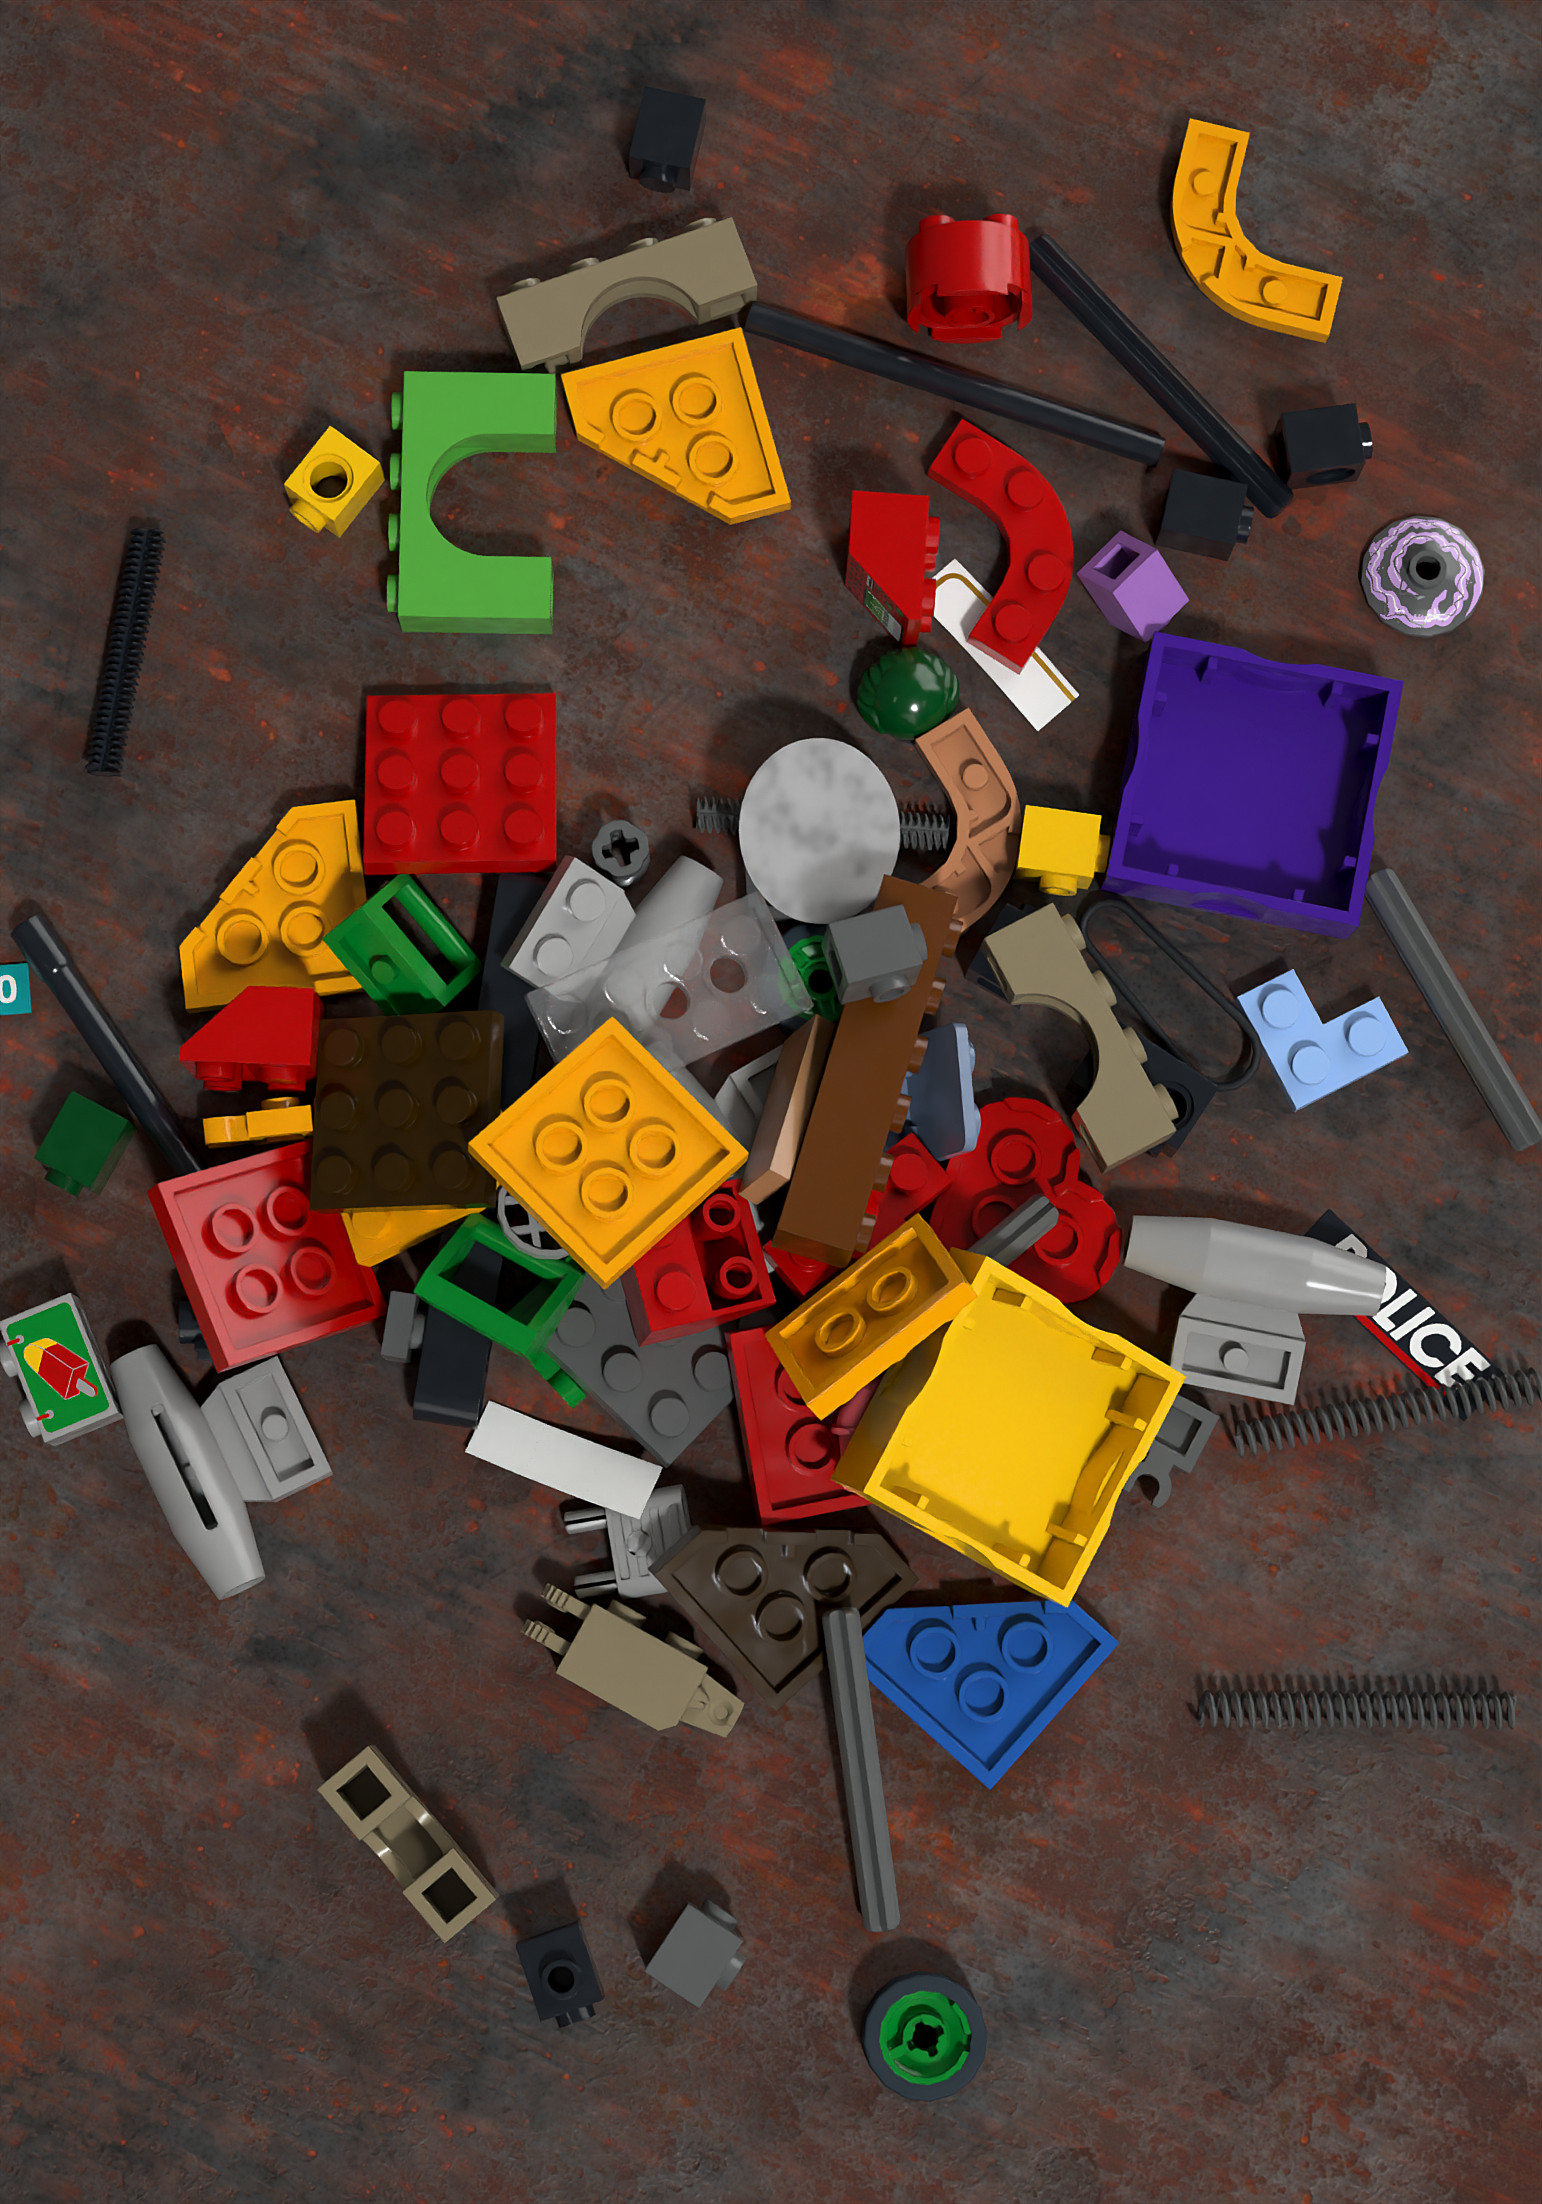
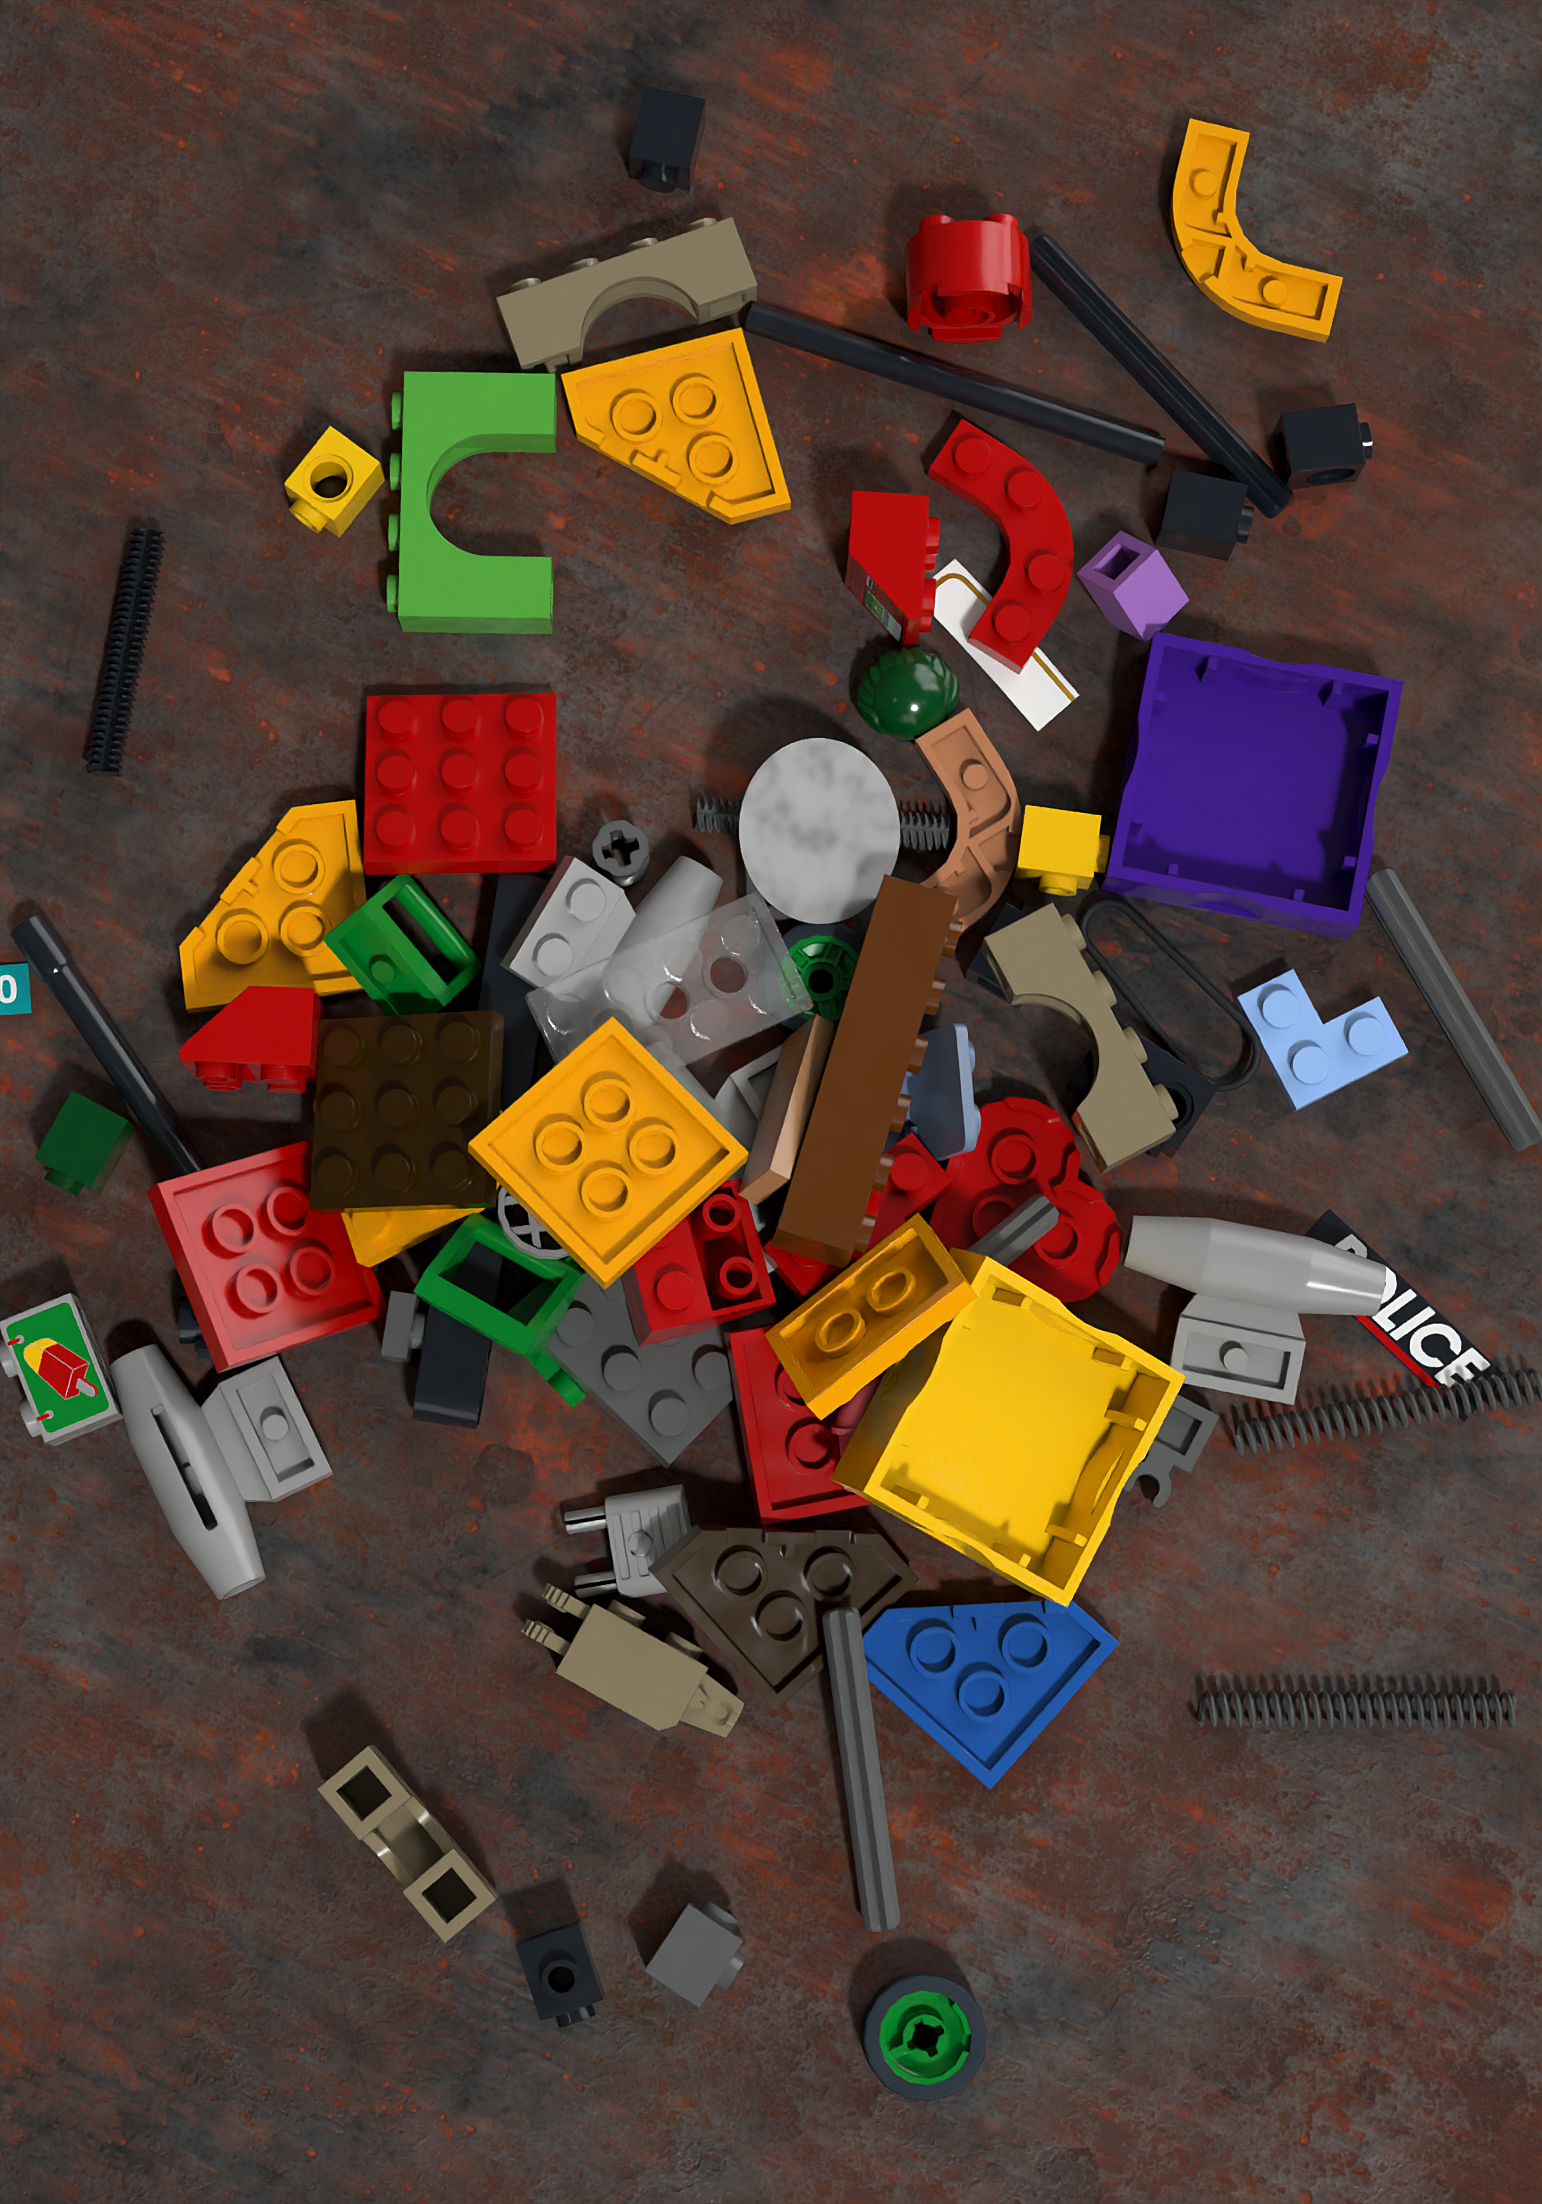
(277, 1122): light orange plate -> none
(563, 1460): white sticker -> none
(874, 955): dark grey brick -> none
(1404, 598): dish -> none

